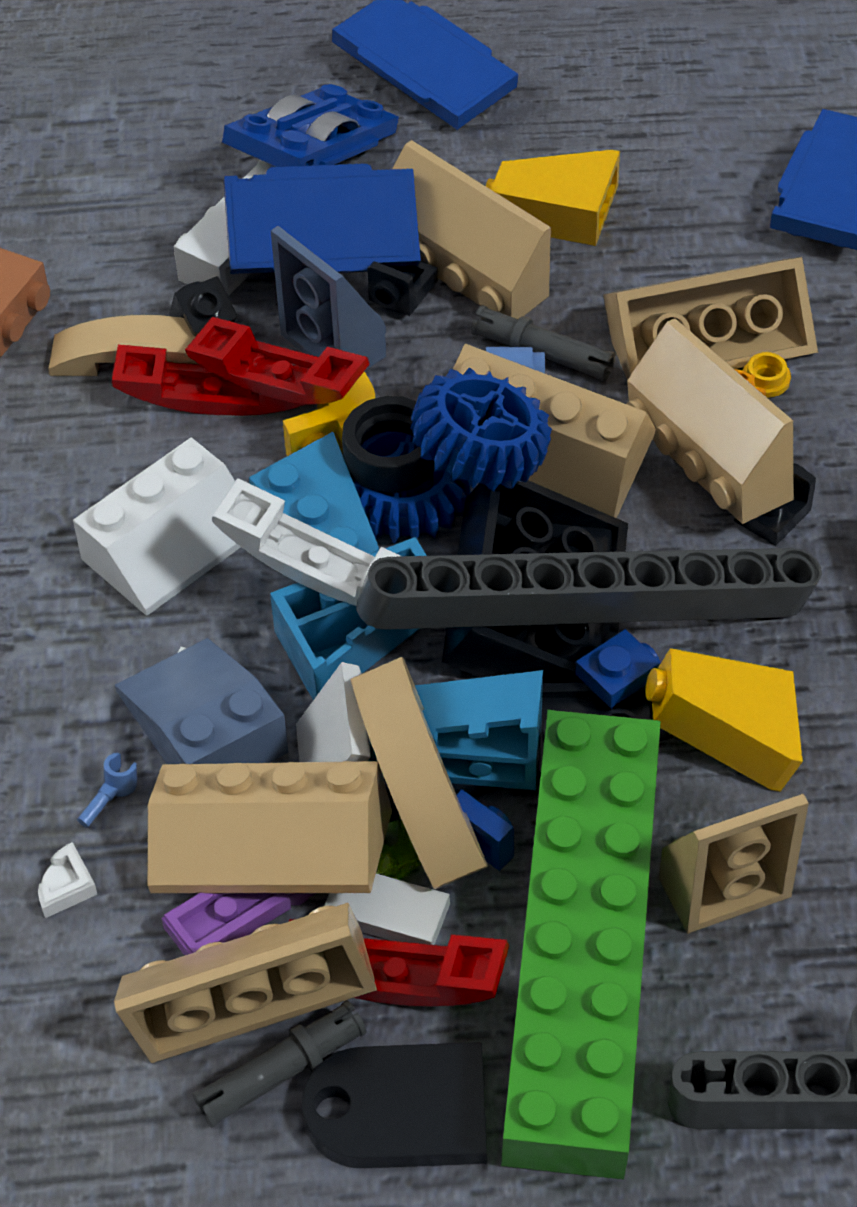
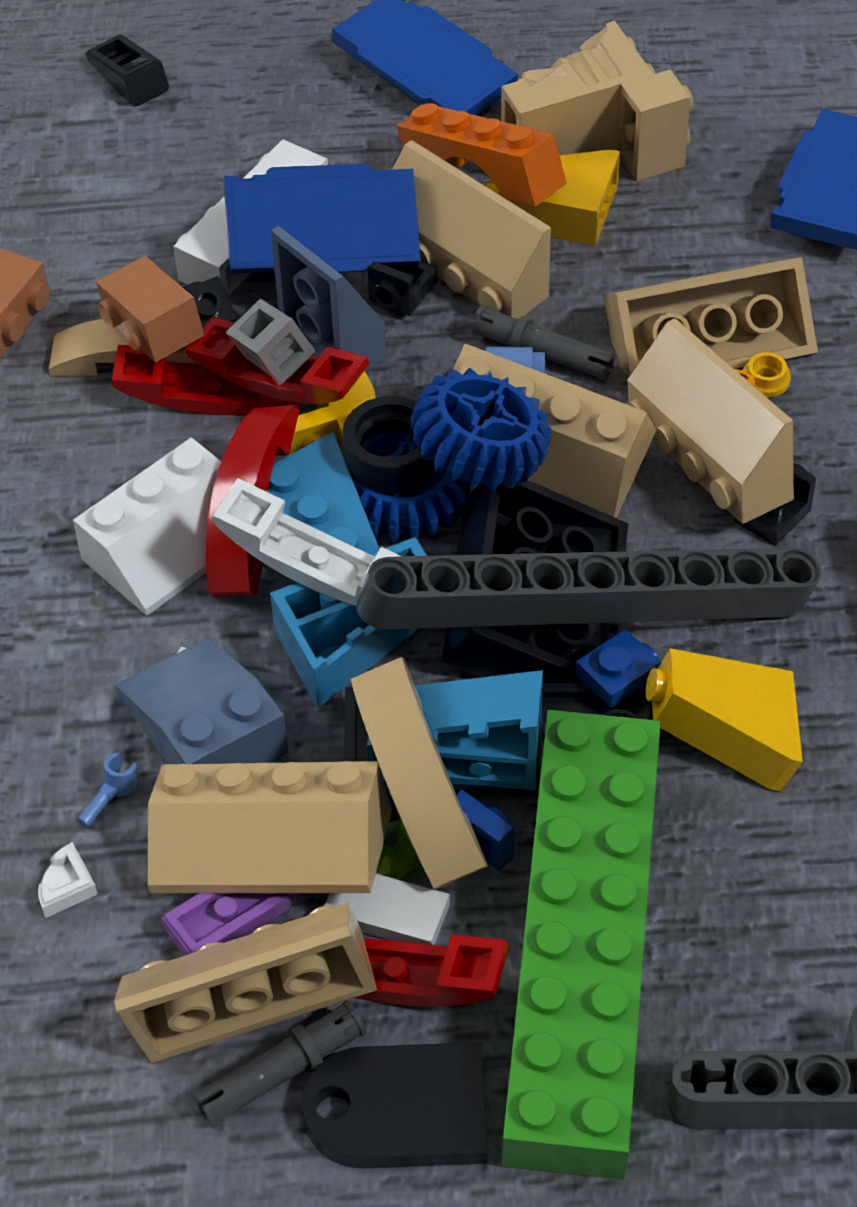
(129, 69): none -> black slope
(149, 309): none -> nougat brick
(251, 458): none -> red slope
(270, 341): none -> light grey brick
(312, 129): blue piece -> none
(333, 723): white tile -> none
(515, 157): none -> orange arch
(606, 102): none -> tan brick
(734, 864): tan slope -> none

